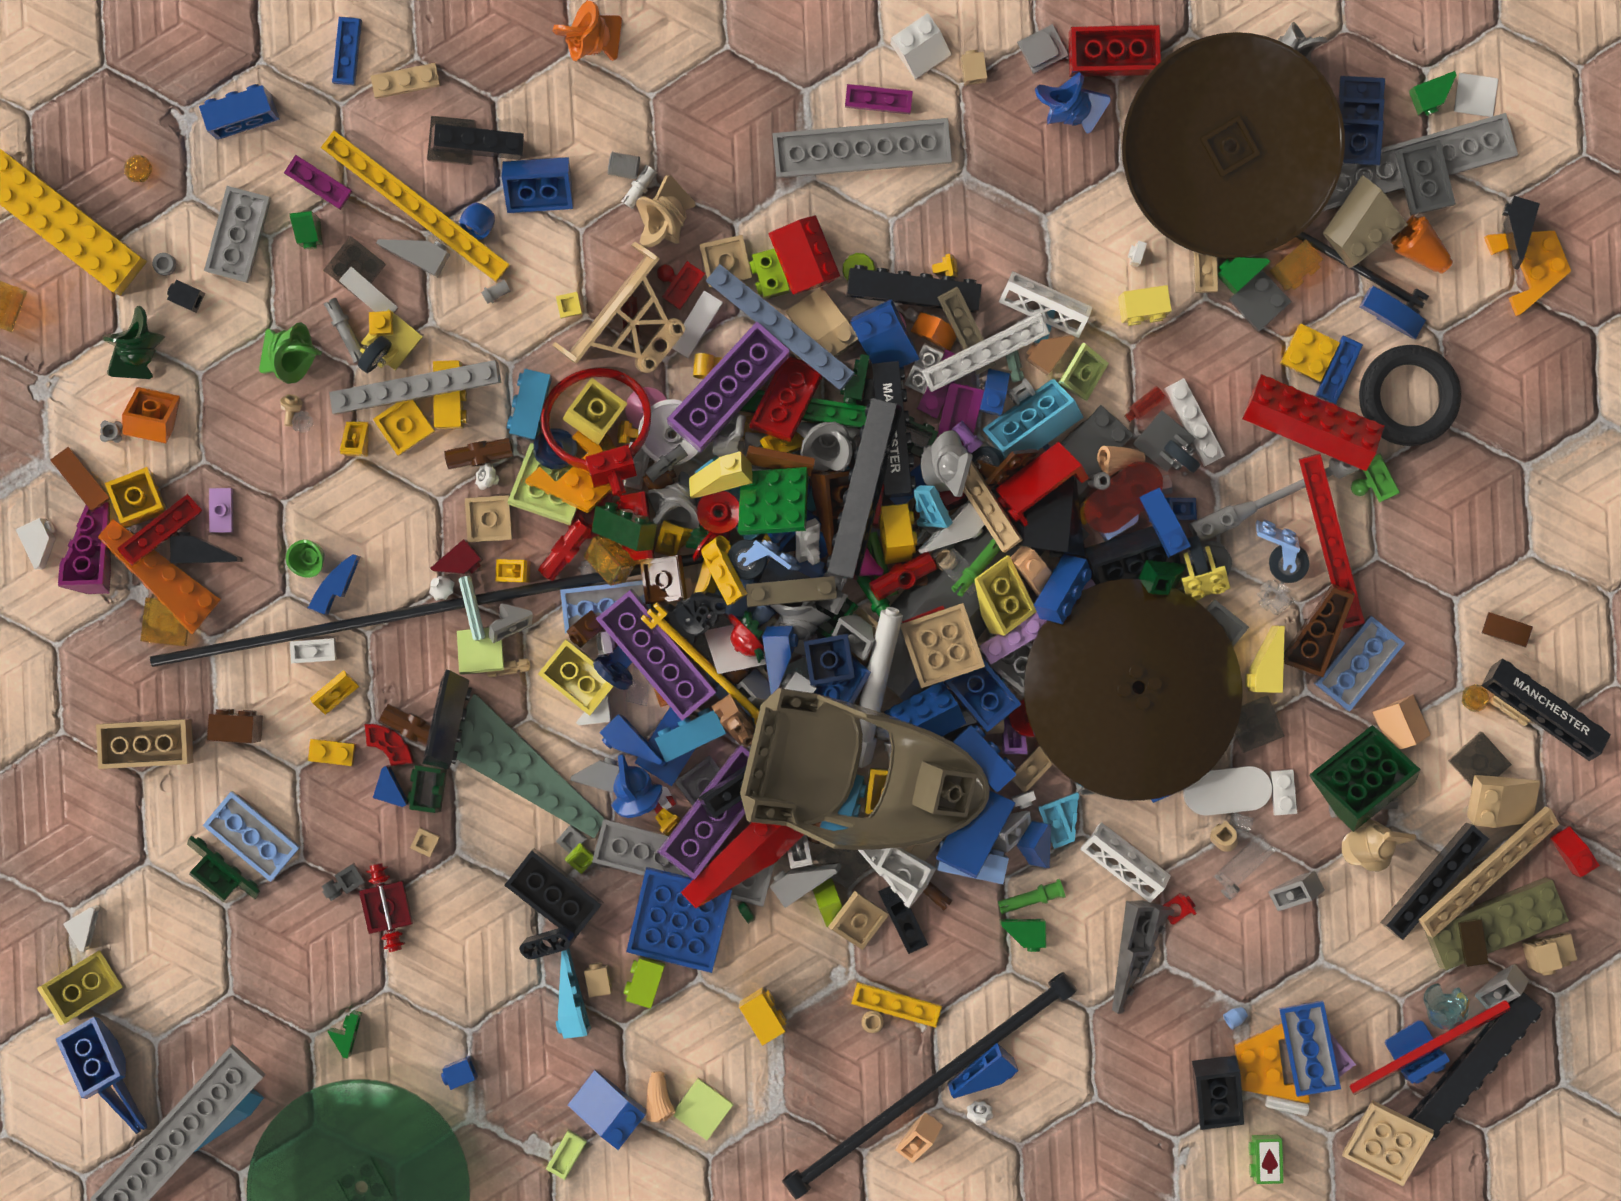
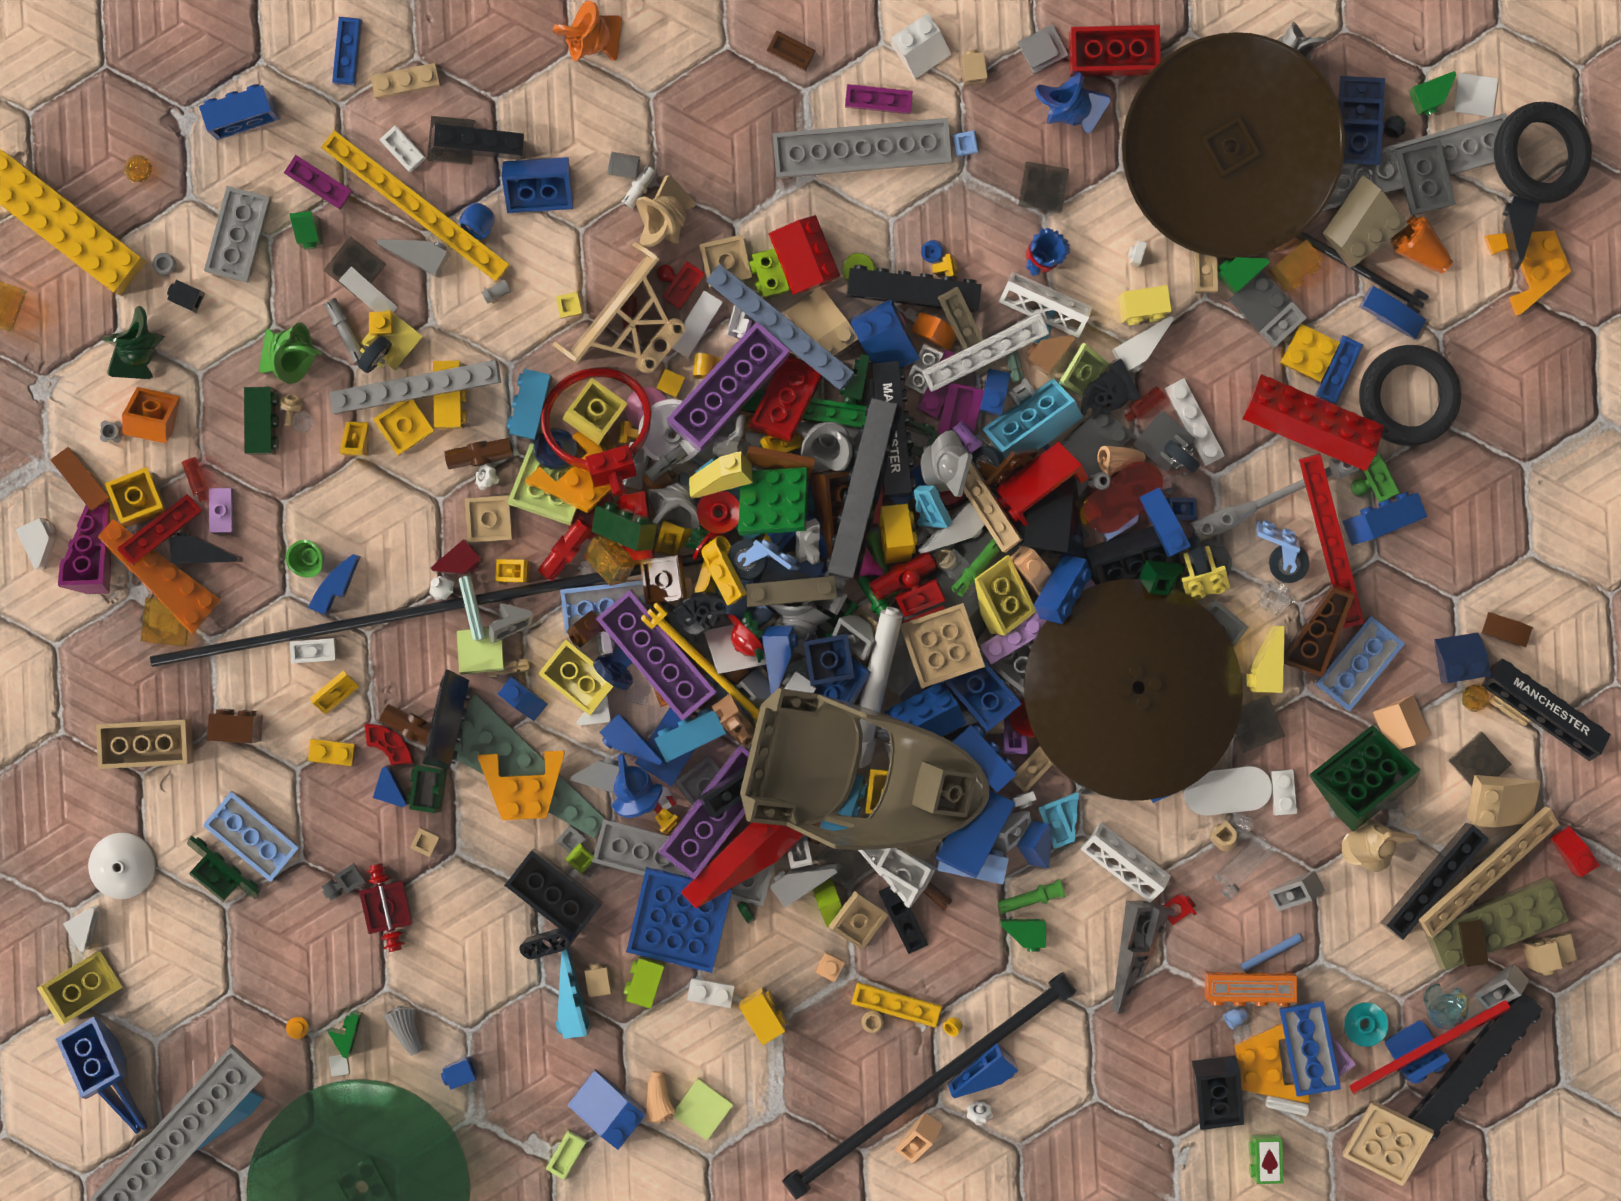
(136, 864): none -> white dish
(195, 478): none -> clear red cylinder
(260, 421): none -> dark green brick
(297, 1027): none -> light orange plate
(338, 1065): none -> white sticker
(402, 149): none -> white plate
(402, 1023): none -> light grey piece
(522, 698): none -> blue slope
(522, 795): none -> light orange wing
(670, 383): none -> yellow tile
(710, 992): none -> white plate
(738, 324): none -> white hinge
(791, 50): none -> reddish brown tile
(830, 967): none -> light nougat plate
(919, 596): none -> red plate
(932, 251): none -> blue tile
(952, 1026): none -> yellow hinge
(965, 143): none -> light blue tile
(1043, 187): none -> clear smoke plate
(1046, 251): none -> blue hair
(1110, 387): none -> black piece
(1140, 347): none -> white slope
(1250, 987): none -> orange brick
(1275, 950): none -> medium blue bar
(1282, 324): none -> light grey plate
(1375, 1029): none -> teal dish
(1385, 518): none -> blue wedge
(1395, 126): none -> black plate
(1461, 658): none -> dark blue slope
(1577, 145): none -> black tyre

